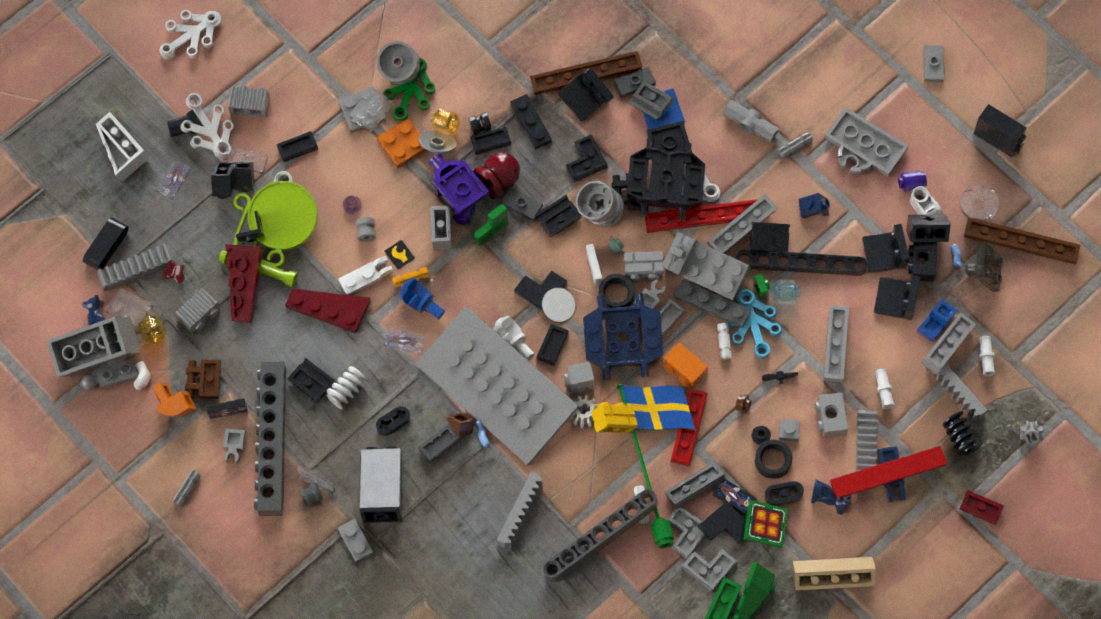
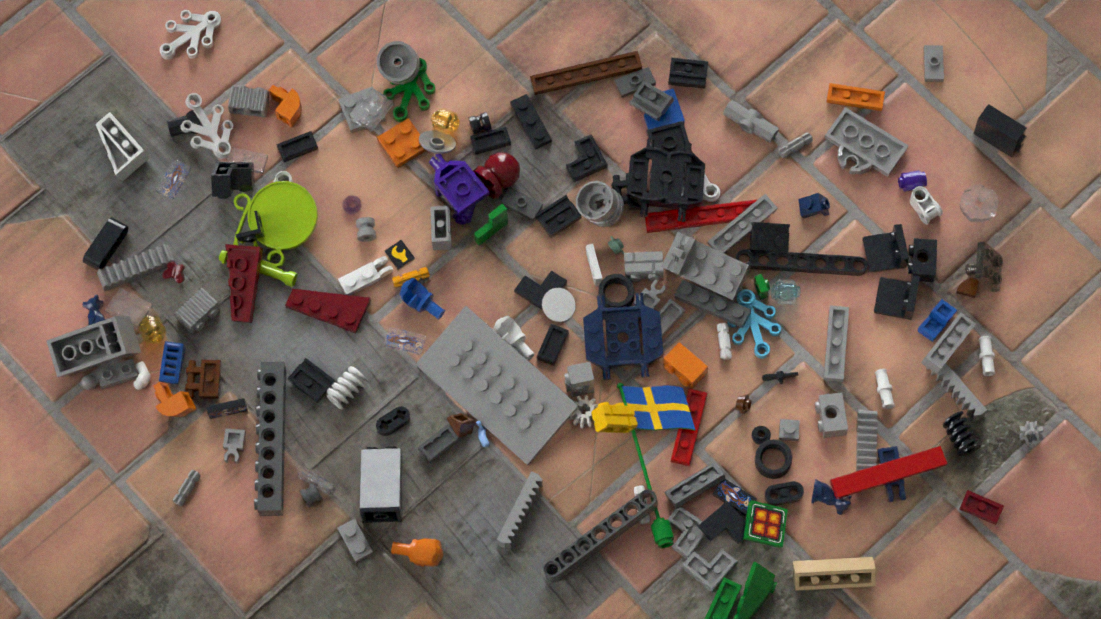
(172, 346): none -> blue slope
(290, 105): none -> orange brick
(421, 551): none -> orange piece
(585, 94): black bracket -> none
(688, 73): none -> black plate
(855, 97): none -> orange plate
(928, 228): black brick -> none
(957, 256): light blue piece -> none
(968, 287): none -> reddish brown tile
(1022, 240): reddish brown plate -> none

